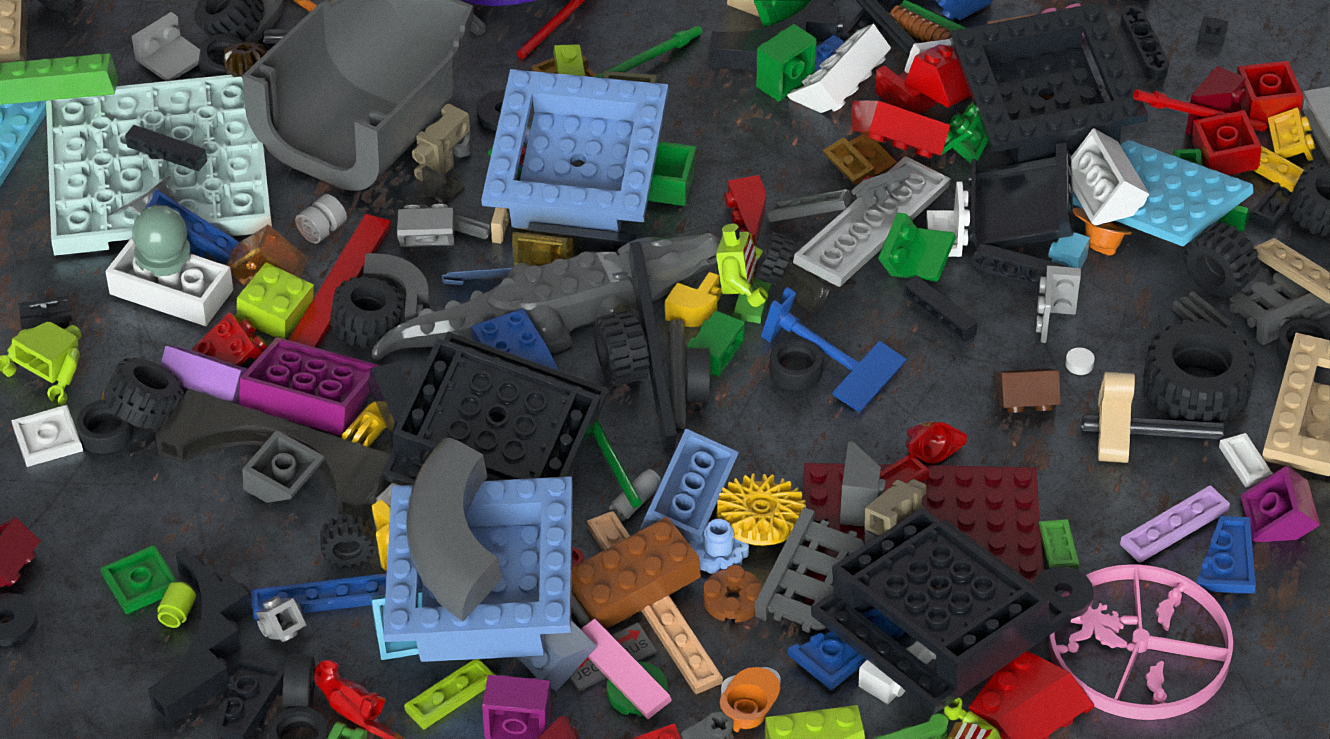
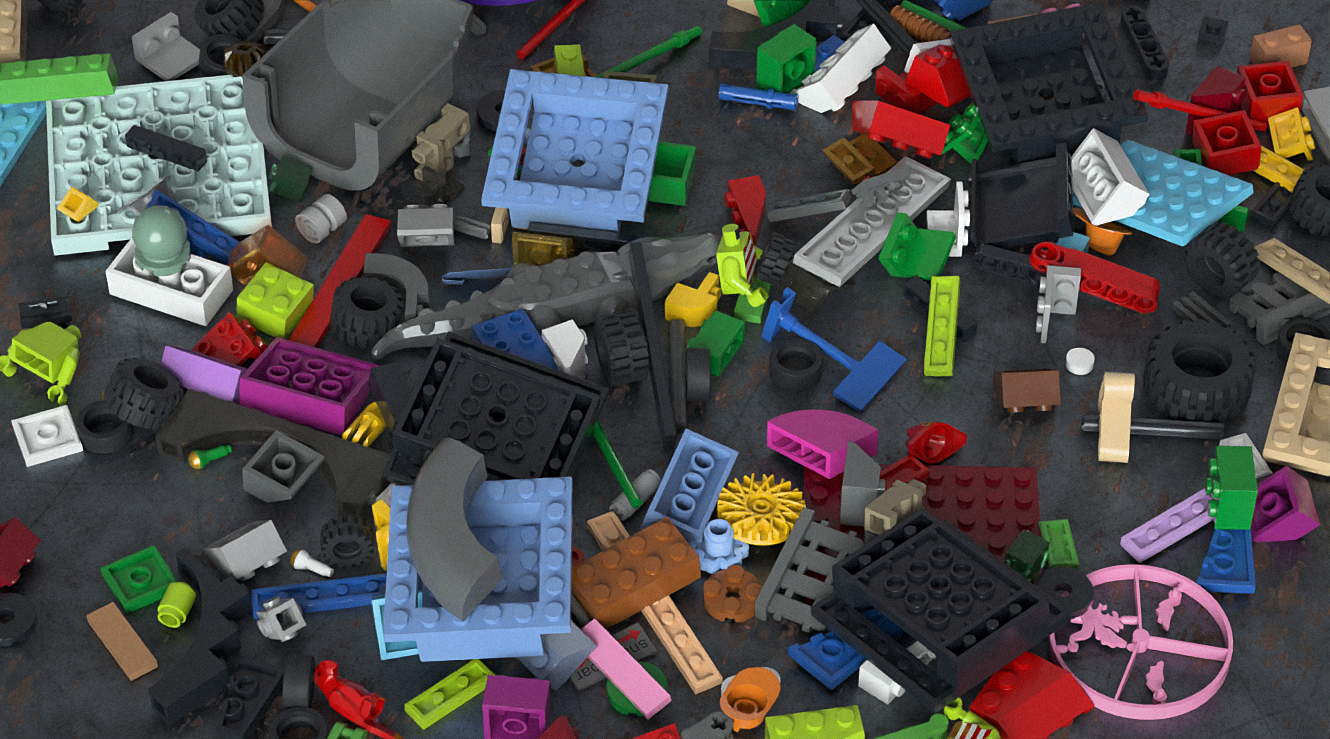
(77, 204): none -> yellow slope
(122, 641): none -> medium nougat tile
(199, 458): none -> green piece
(246, 550): none -> light grey slope
(289, 178): none -> clear green brick
(302, 560): none -> white piece
(567, 348): none -> white slope
(768, 98): none -> blue pin
(820, 438): none -> dark pink brick
(942, 326): none -> lime tile
(1027, 554): none -> clear green brick
(1101, 277): none -> red piece
(1231, 487): none -> green brick
(1280, 45): none -> nougat brick

